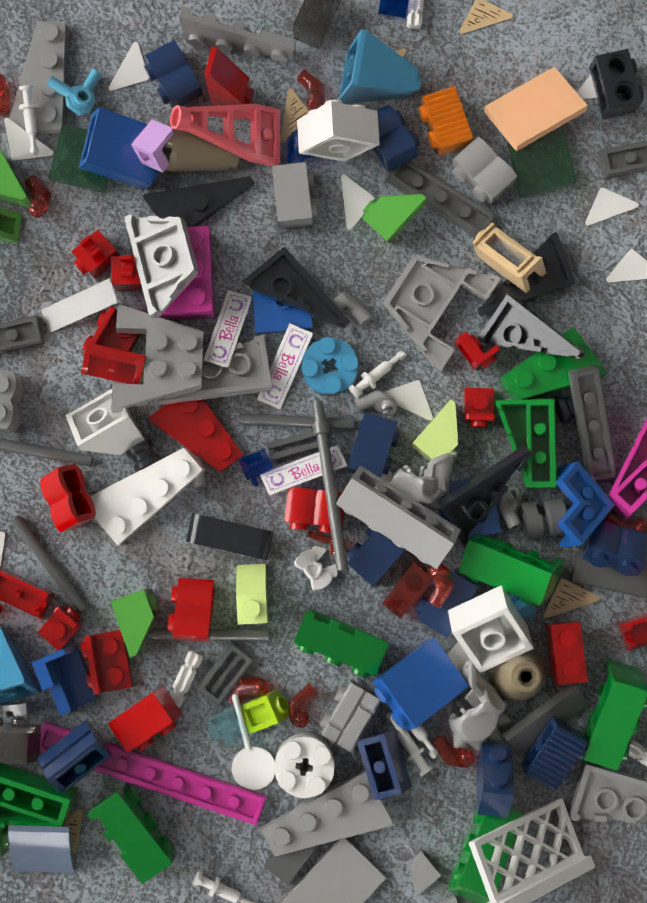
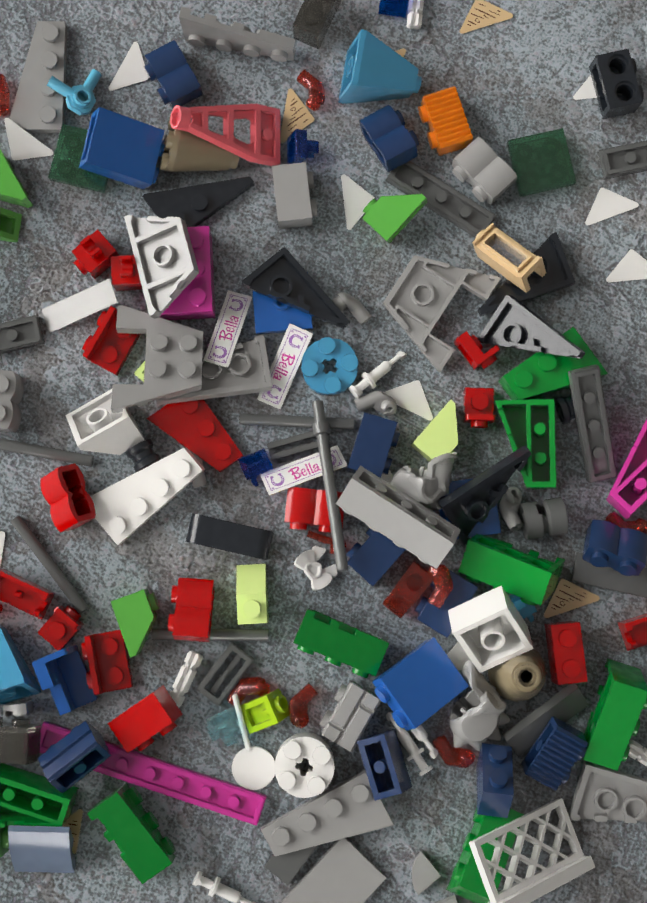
(30, 116): white piece -> none
(41, 197): clear red arm -> none
(112, 364): red hinge -> none
(150, 144): lavender panel -> none
(226, 81): red slope -> none
(338, 131): white brick -> none
(535, 108): light nougat tile -> none
(588, 506): blue panel -> none

